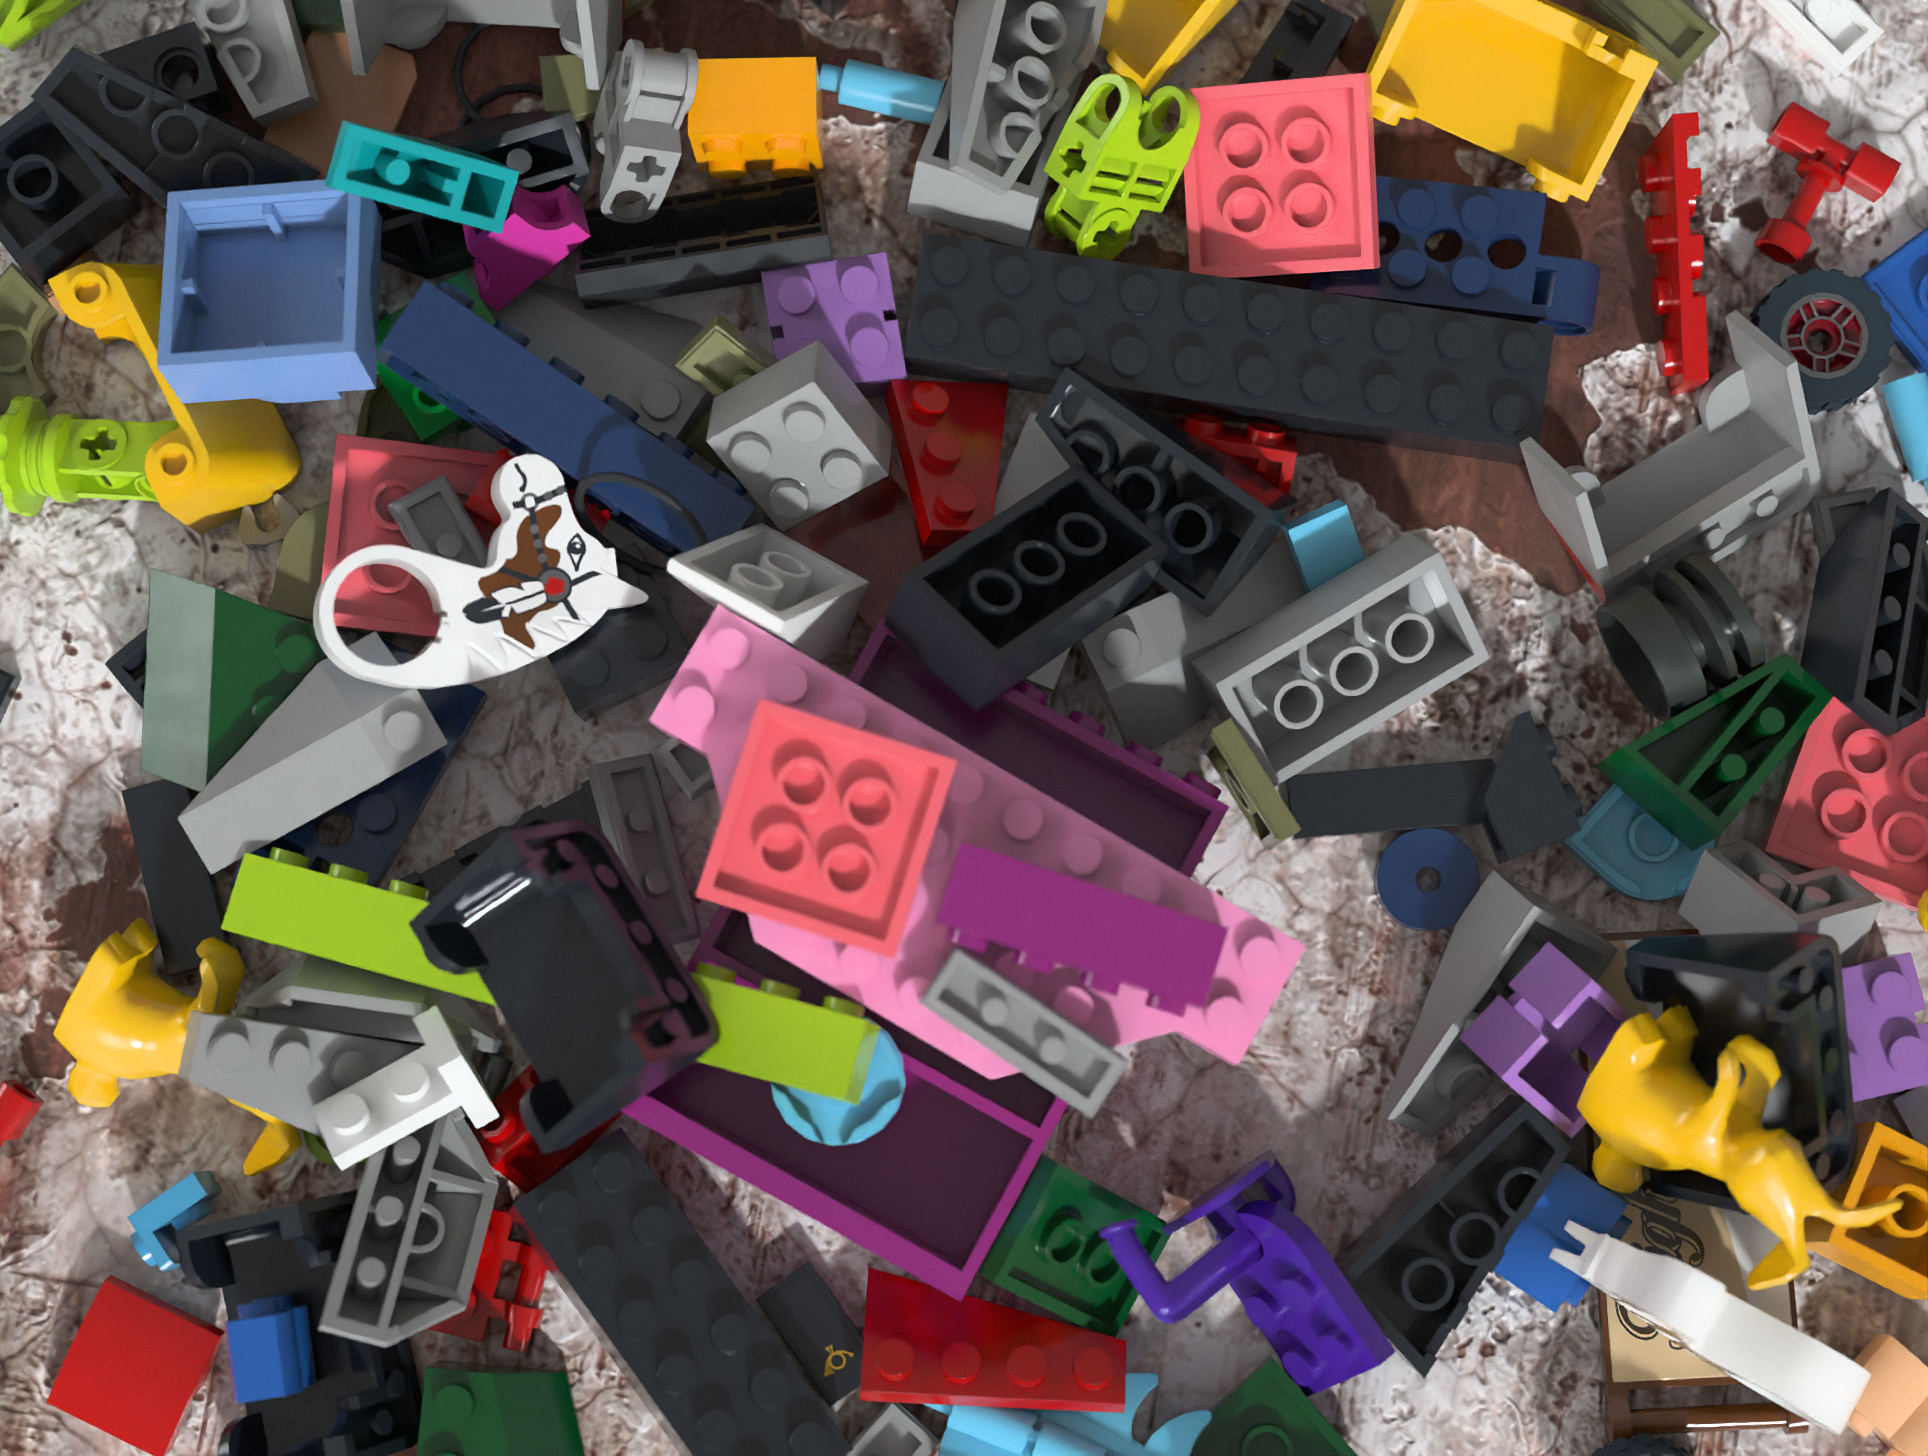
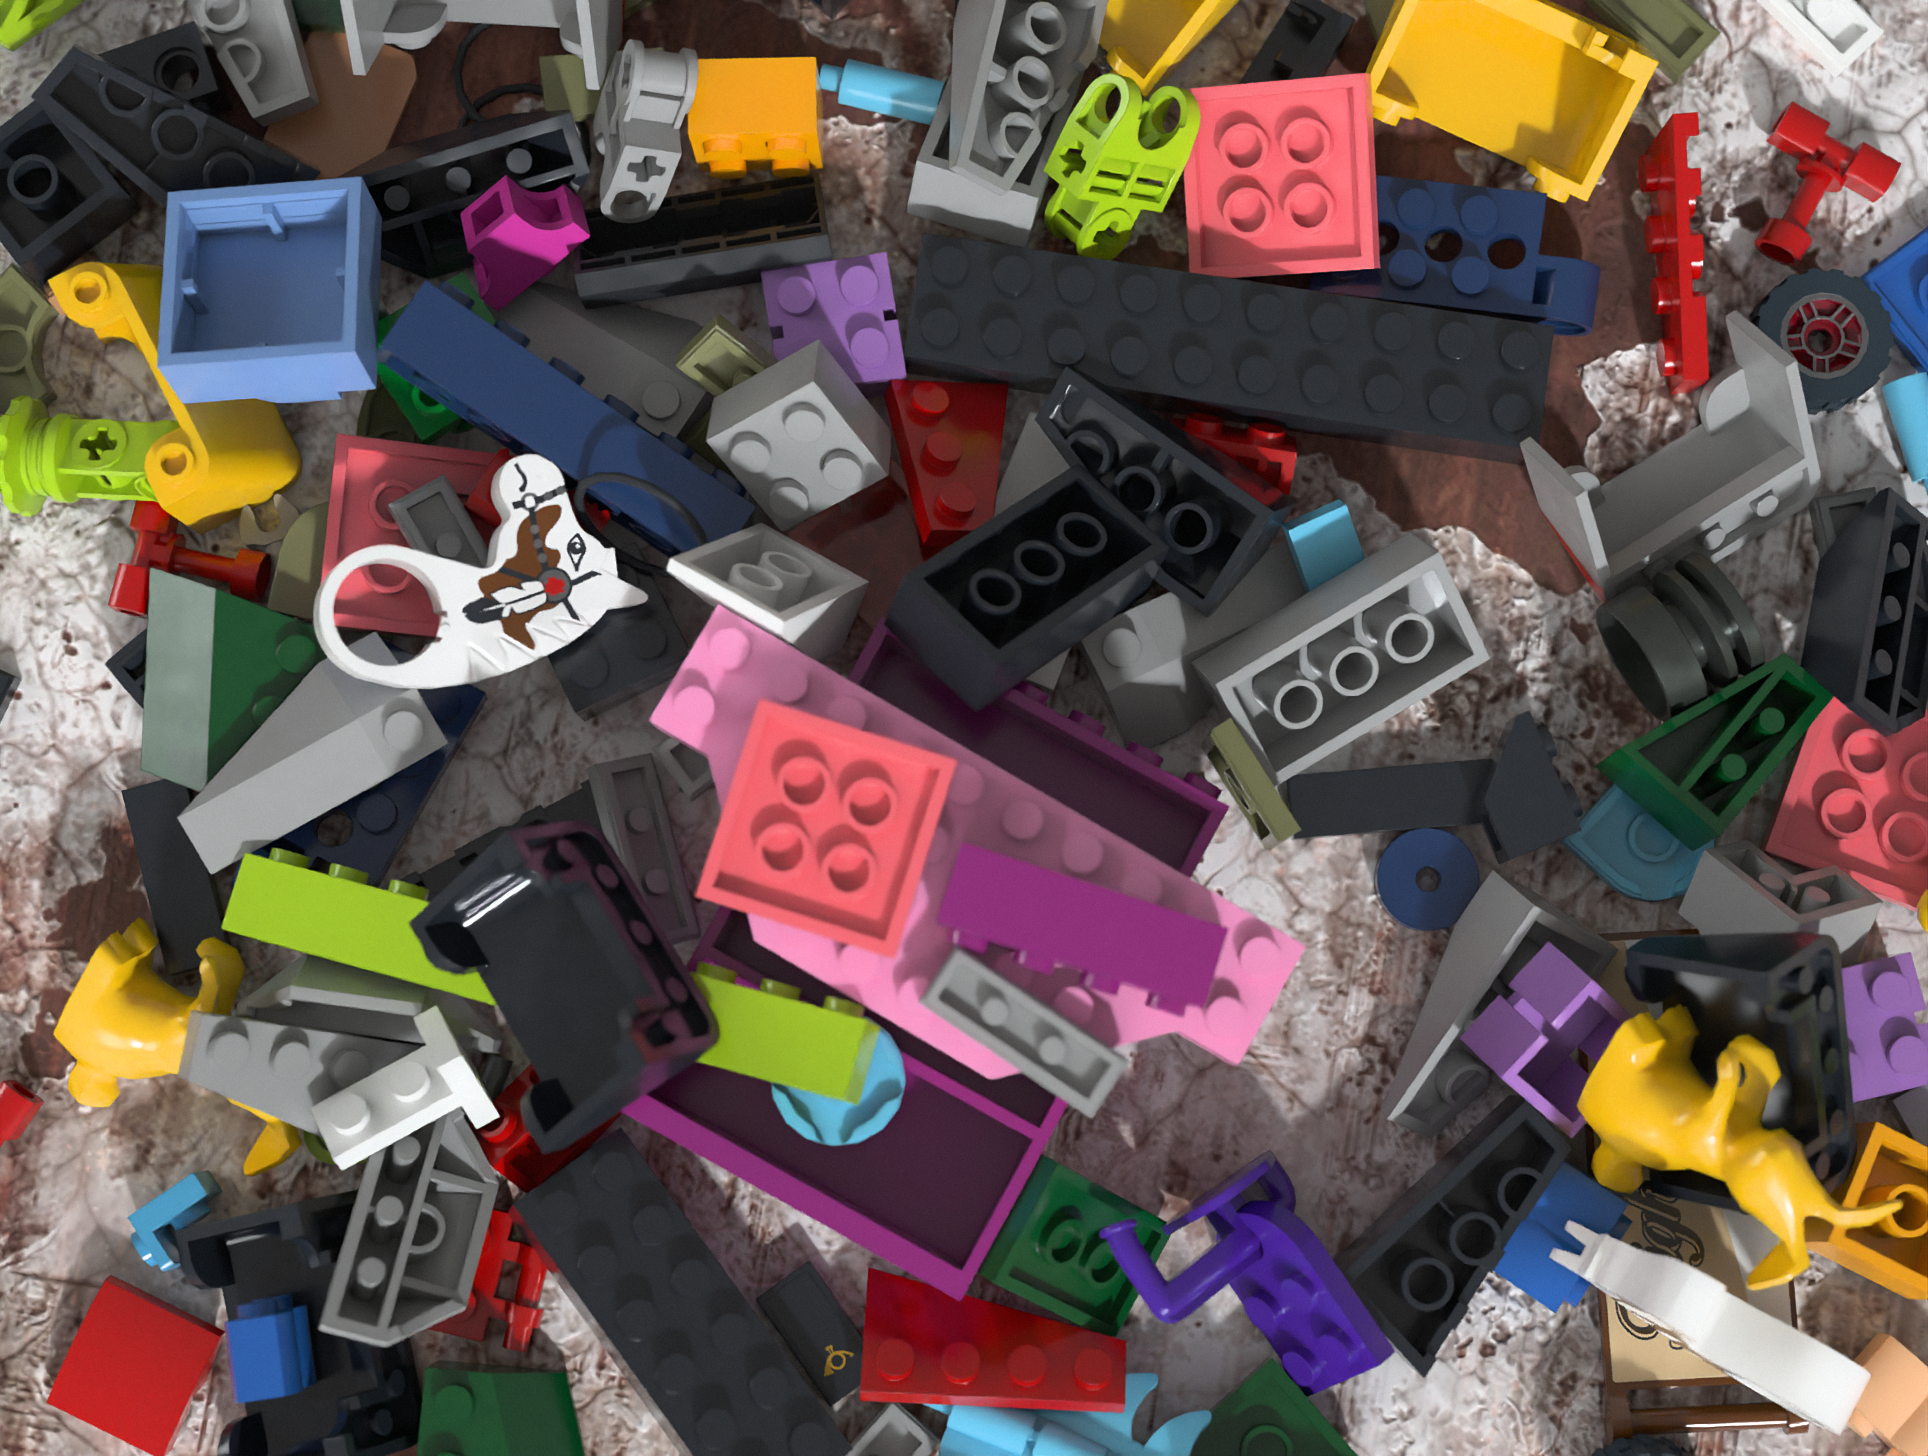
(166, 550): none -> red bar
(422, 176): teal slope -> none

